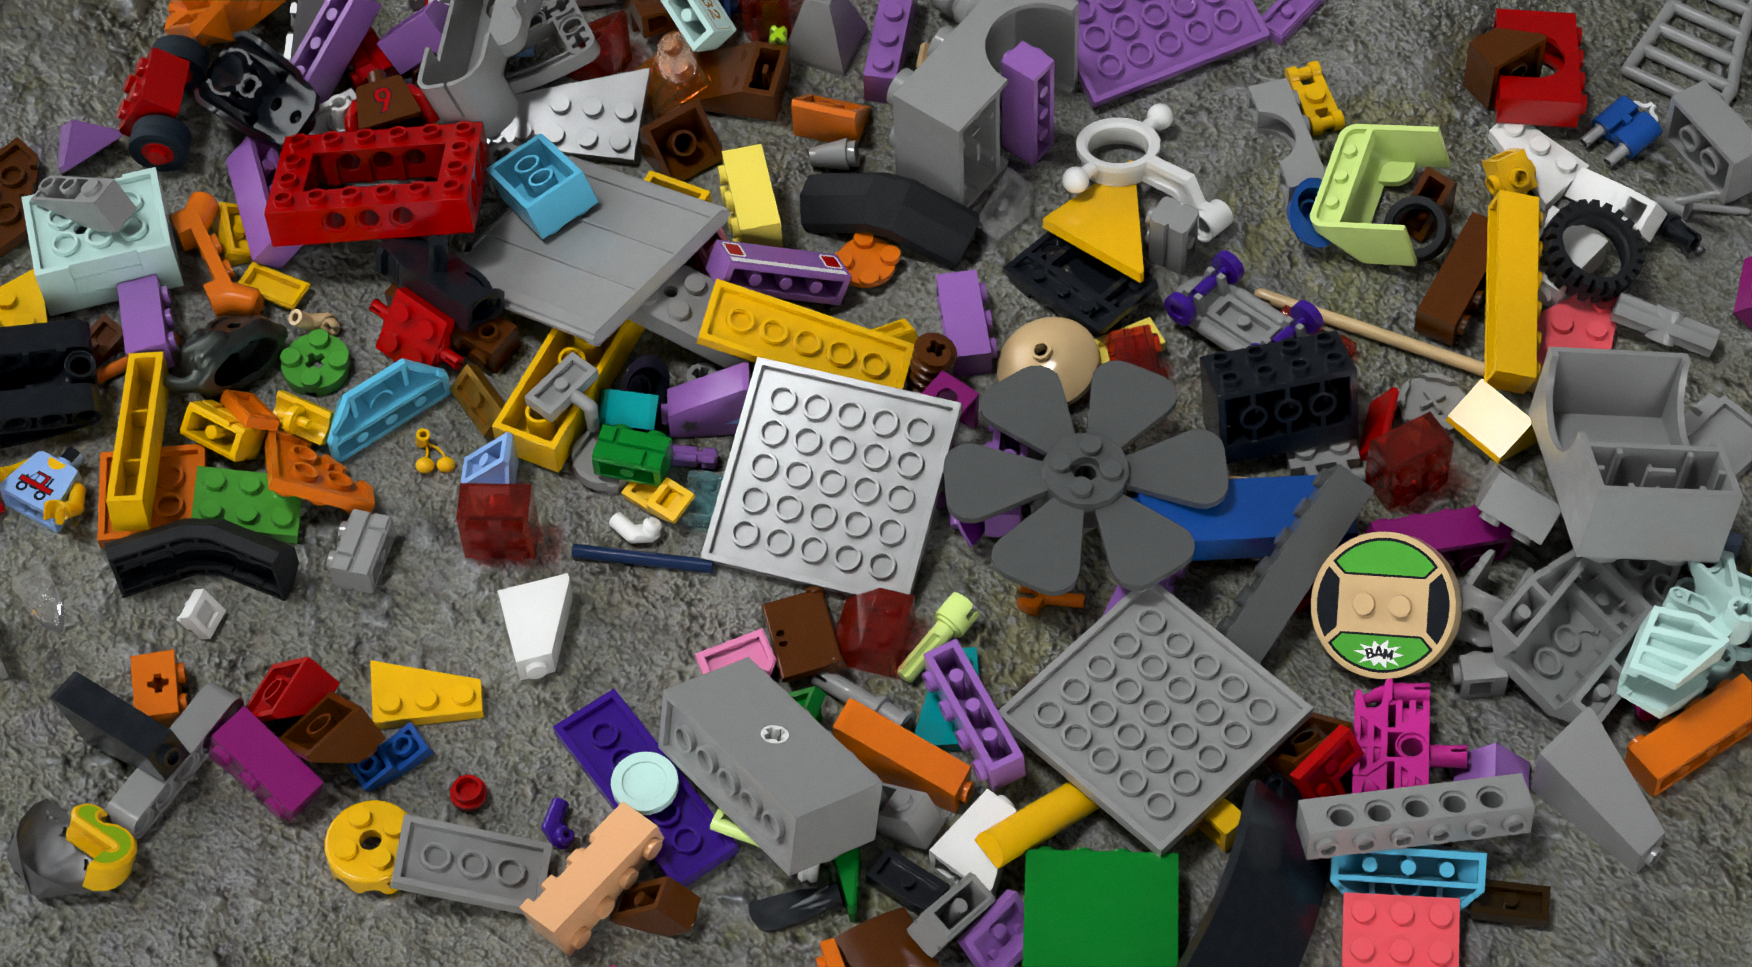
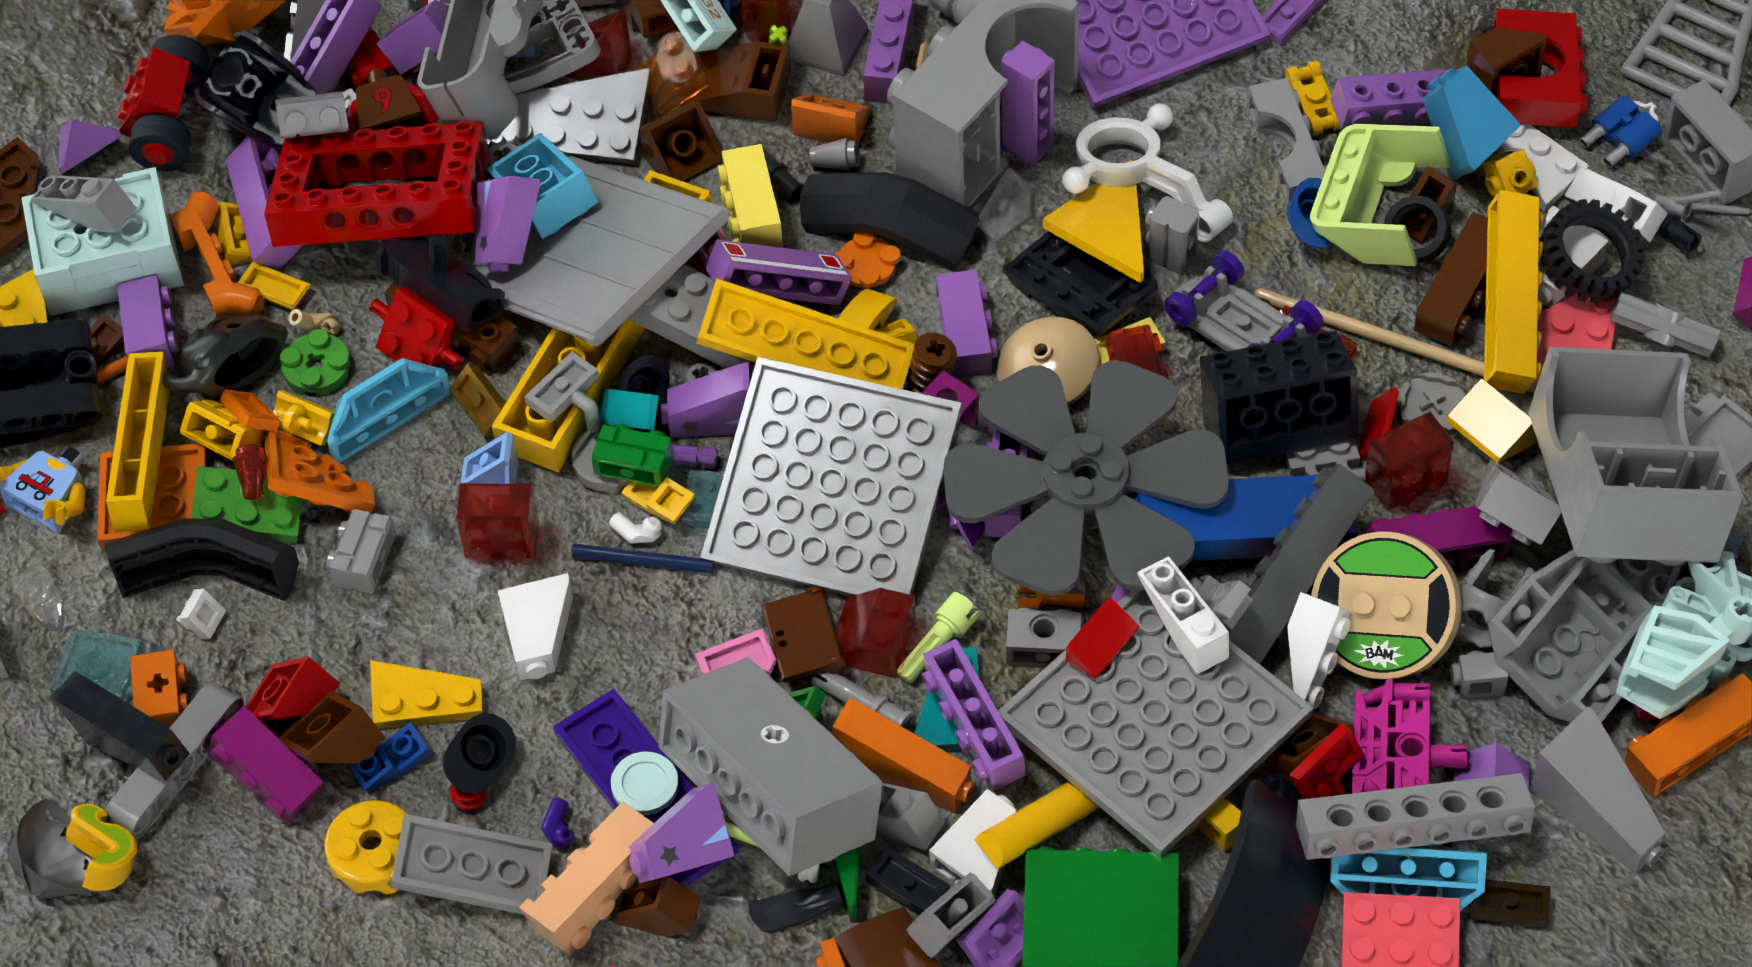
(98, 657): none -> clear light blue plate
(251, 470): none -> clear red cone
(311, 115): none -> light grey brick
(426, 465): yellow piece -> none
(479, 753): none -> black piece
(504, 220): none -> medium lavender slope
(683, 838): none -> medium lavender slope
(782, 178): none -> black axle
(869, 309): none -> yellow slope
(1025, 625): none -> light grey brick
(1101, 639): none -> red slope
(1185, 615): none -> white slope
(1225, 599): none -> light grey slope
(1313, 640): none -> white slope
(1383, 98): none -> medium lavender brick
(1468, 117): none -> dark azure slope

